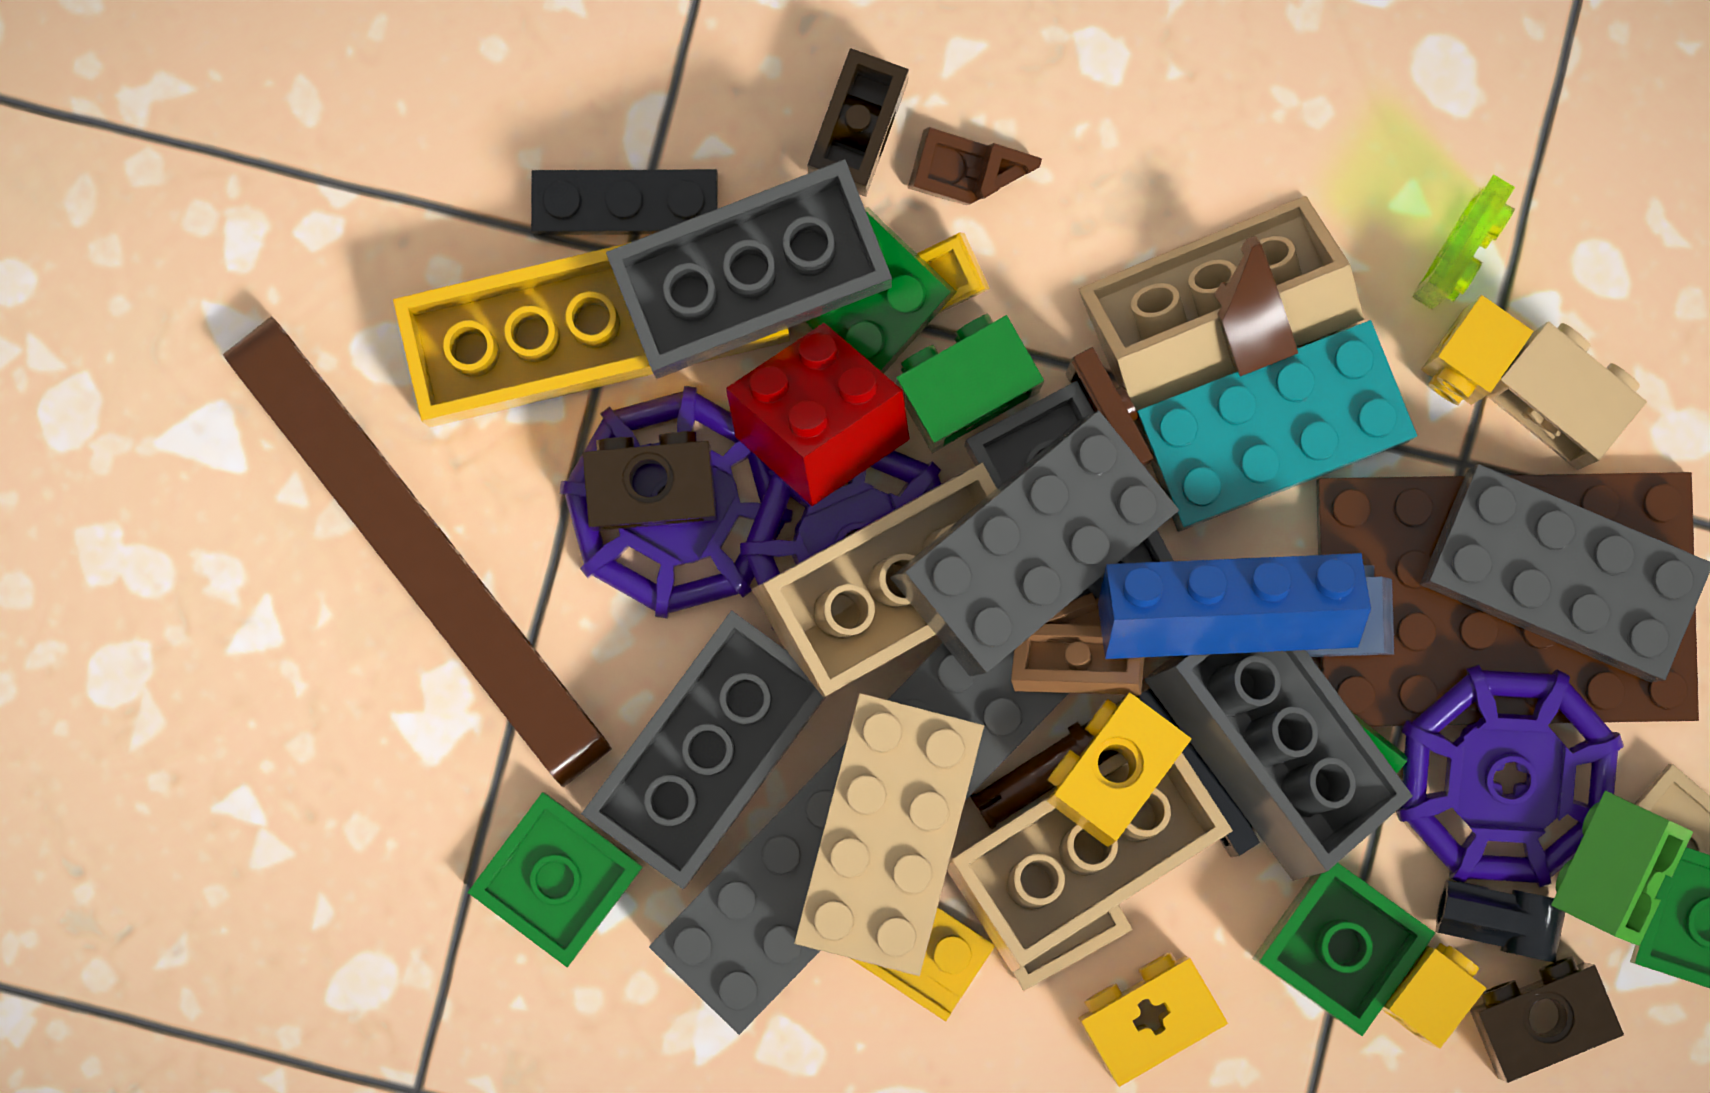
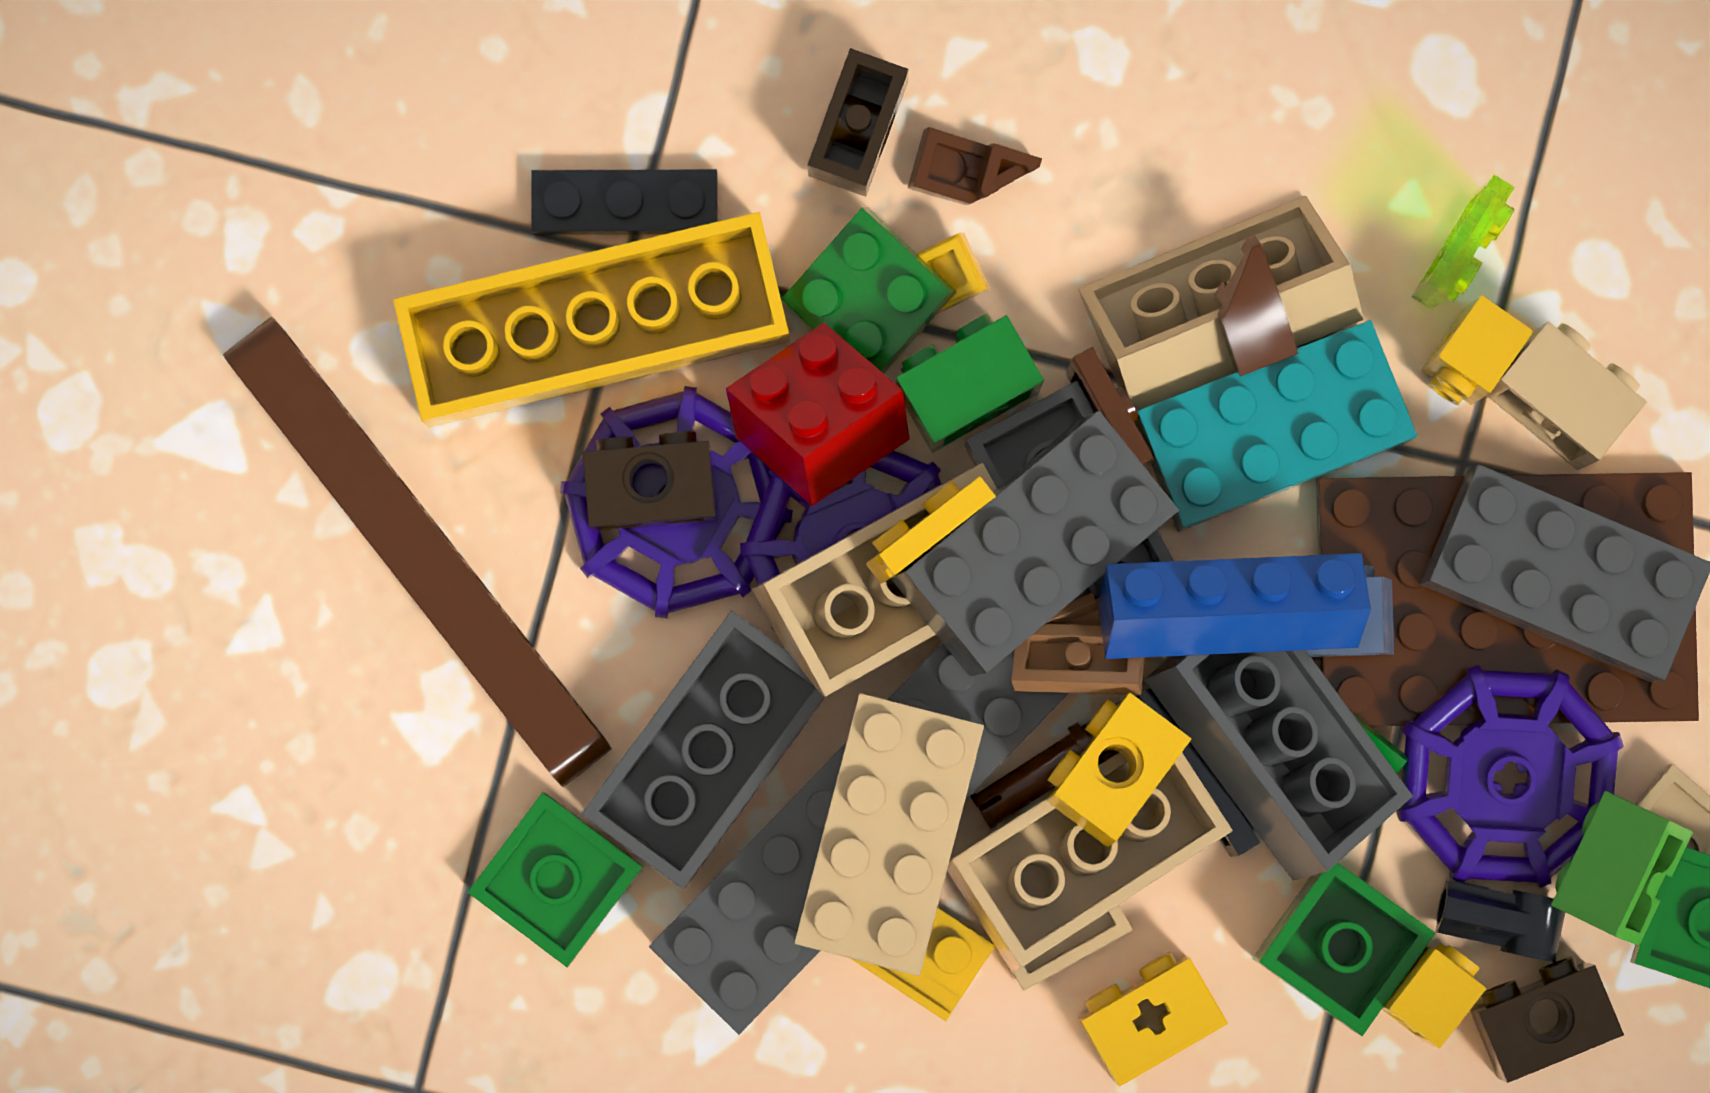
(750, 269): dark grey brick -> none
(946, 511): none -> yellow plate

